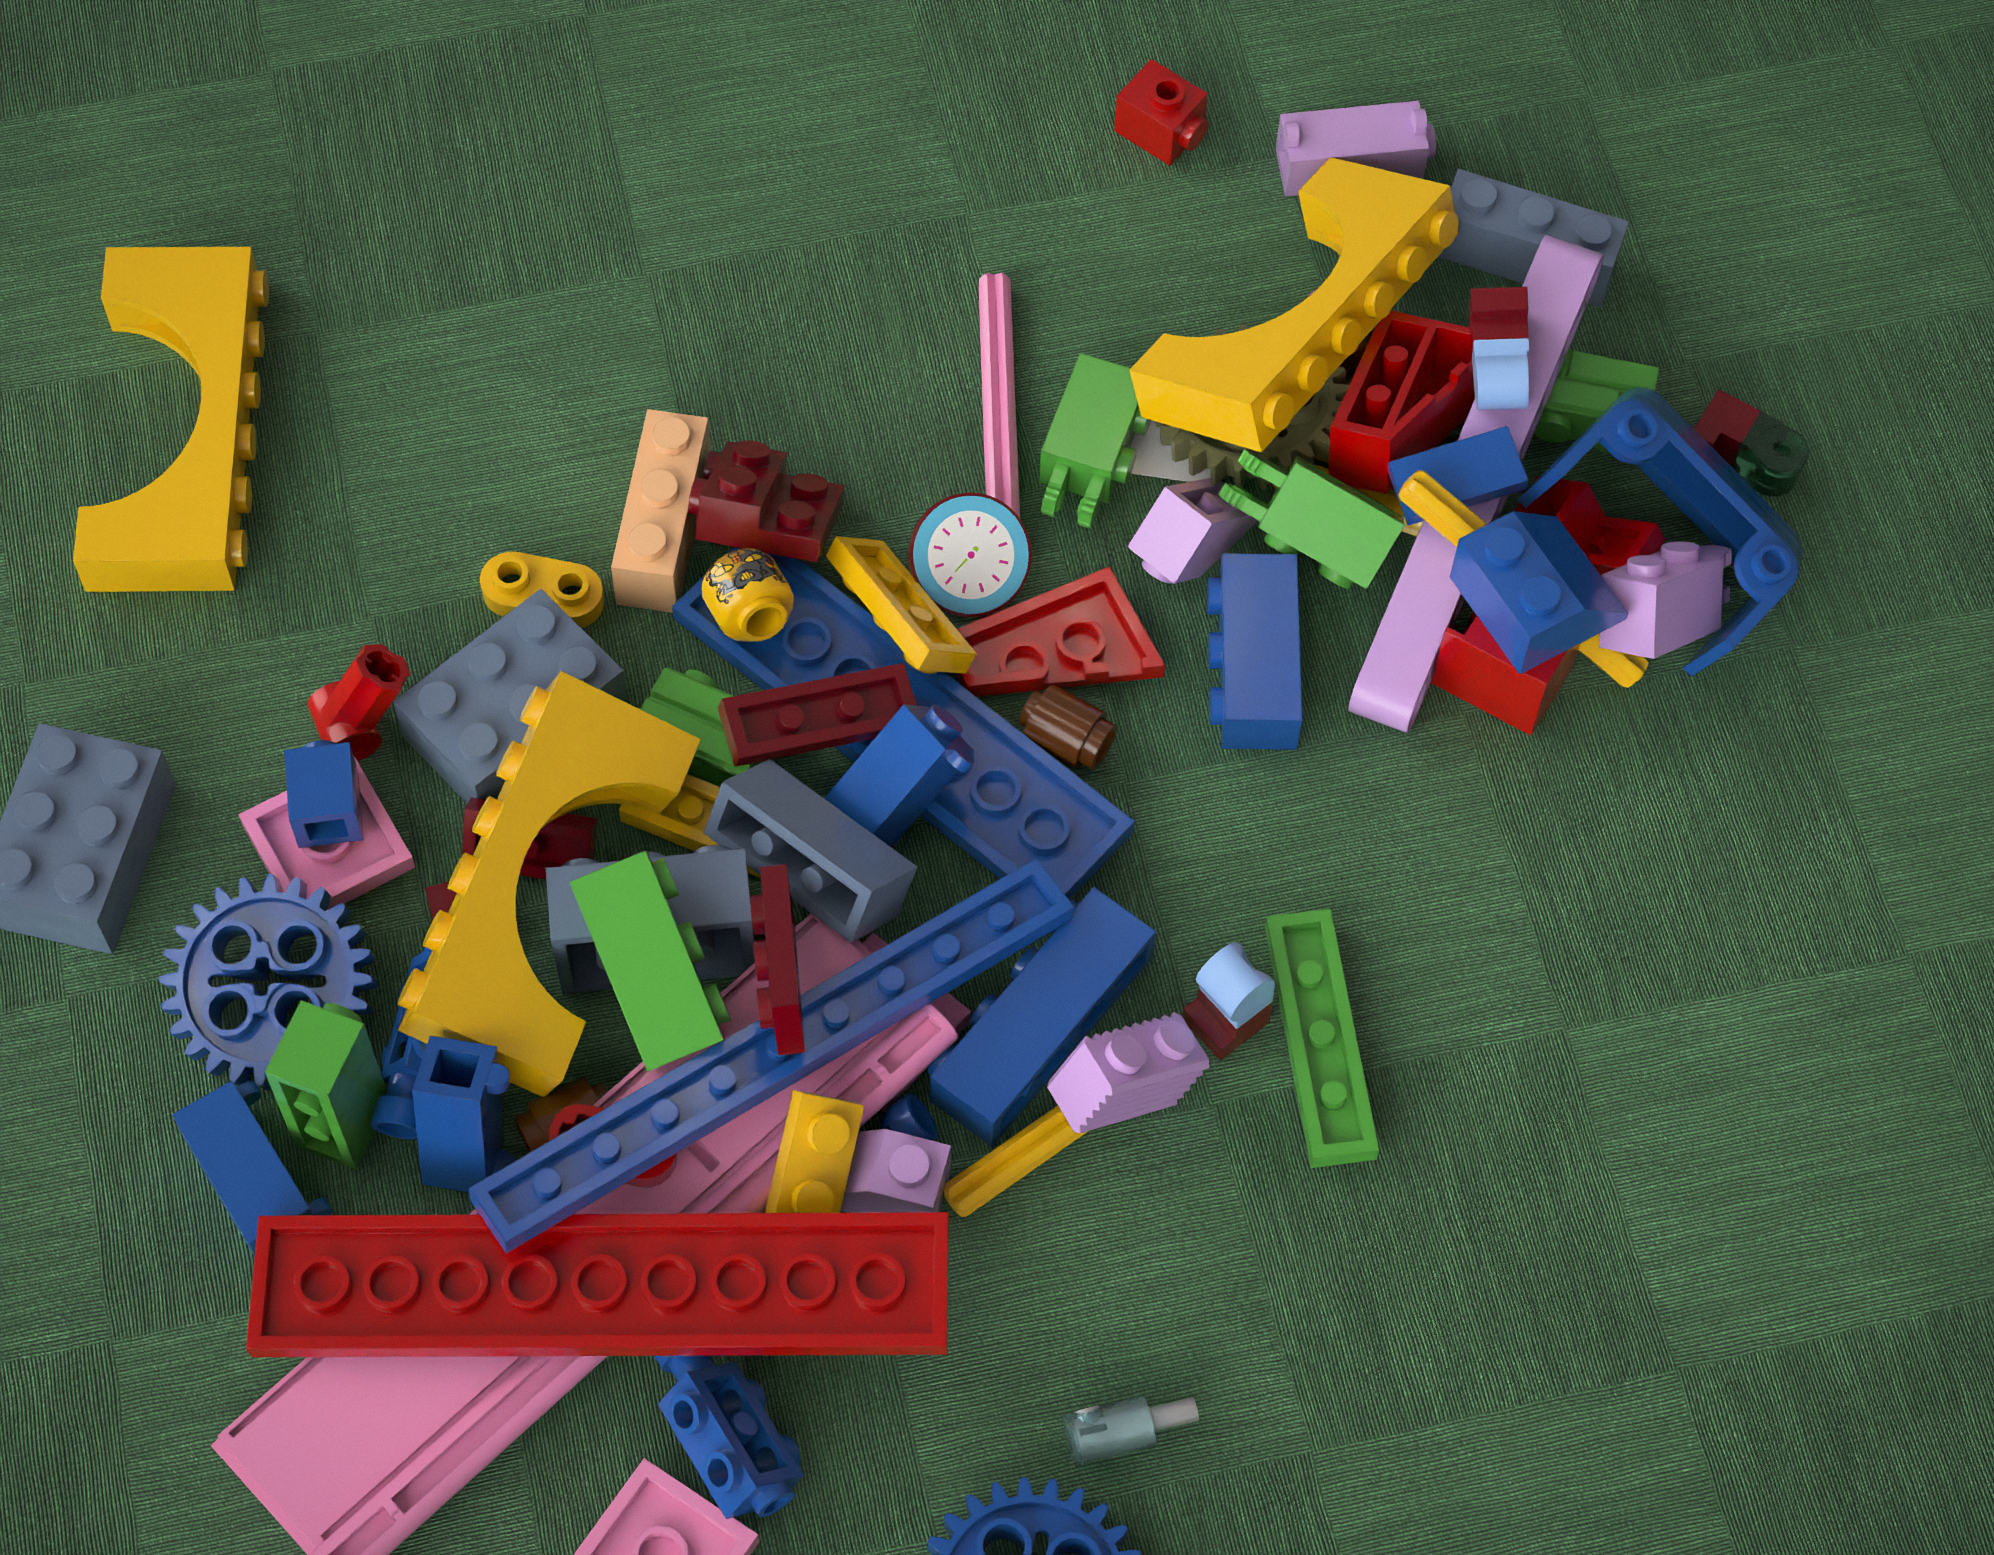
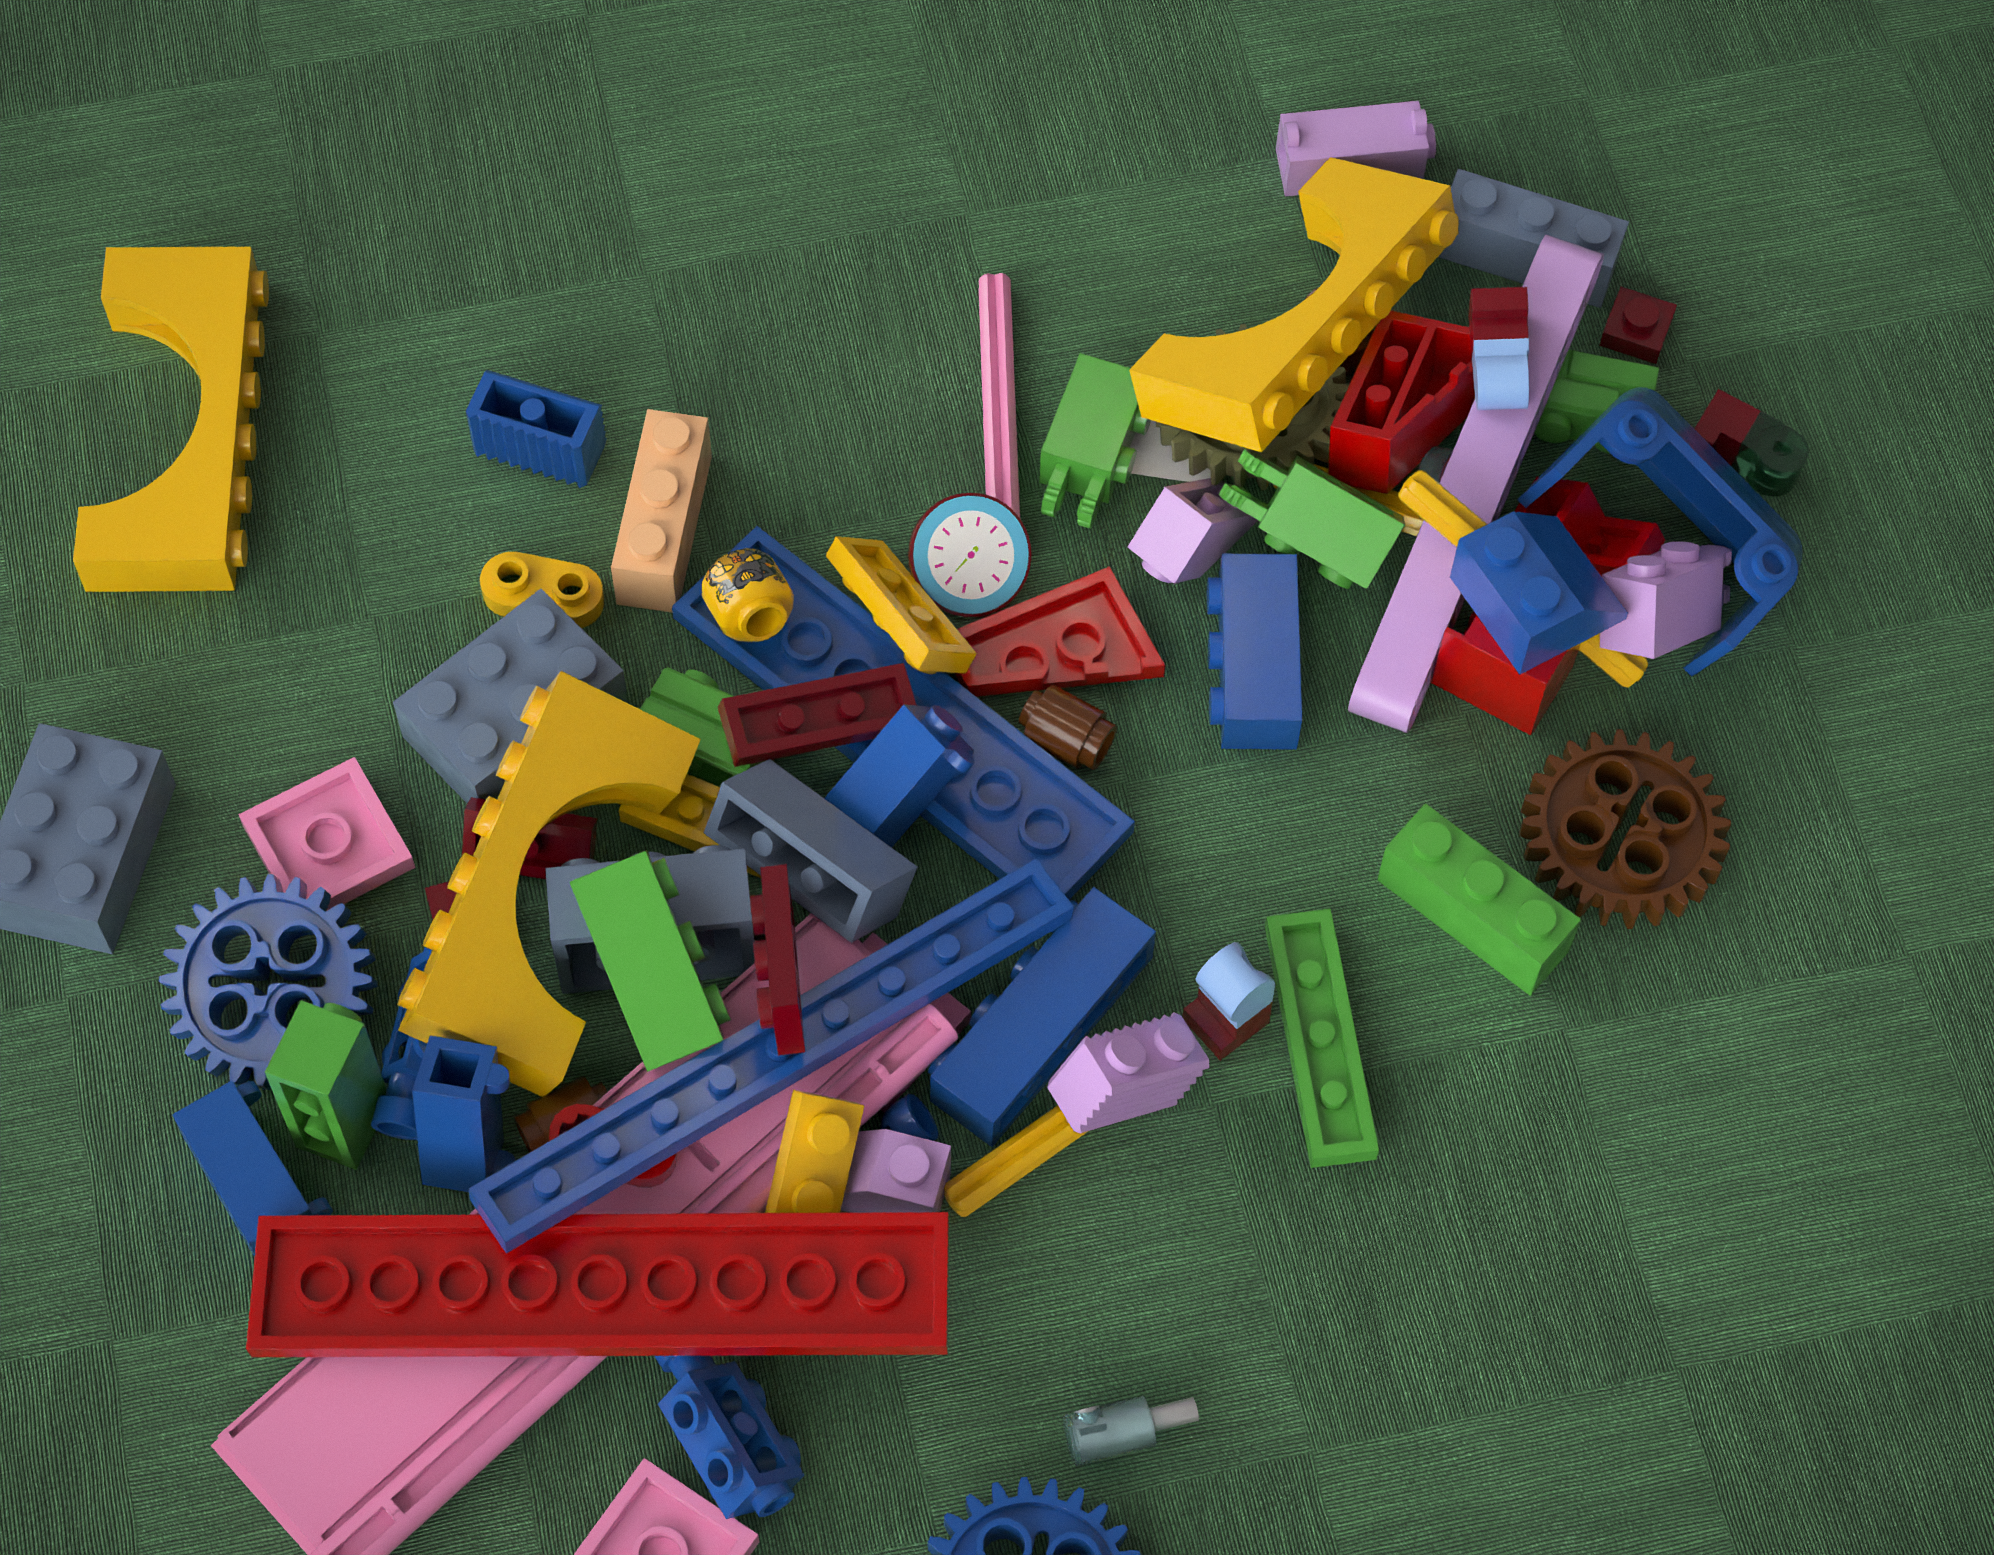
(323, 794): blue brick -> none
(356, 703): red piece -> none
(536, 428): none -> blue brick
(755, 505): dark red plate -> none
(1161, 112): red brick -> none
(1470, 469): blue tile -> none
(1478, 899): none -> bright green brick
(1638, 325): none -> dark red plate
(1678, 854): none -> reddish brown gear

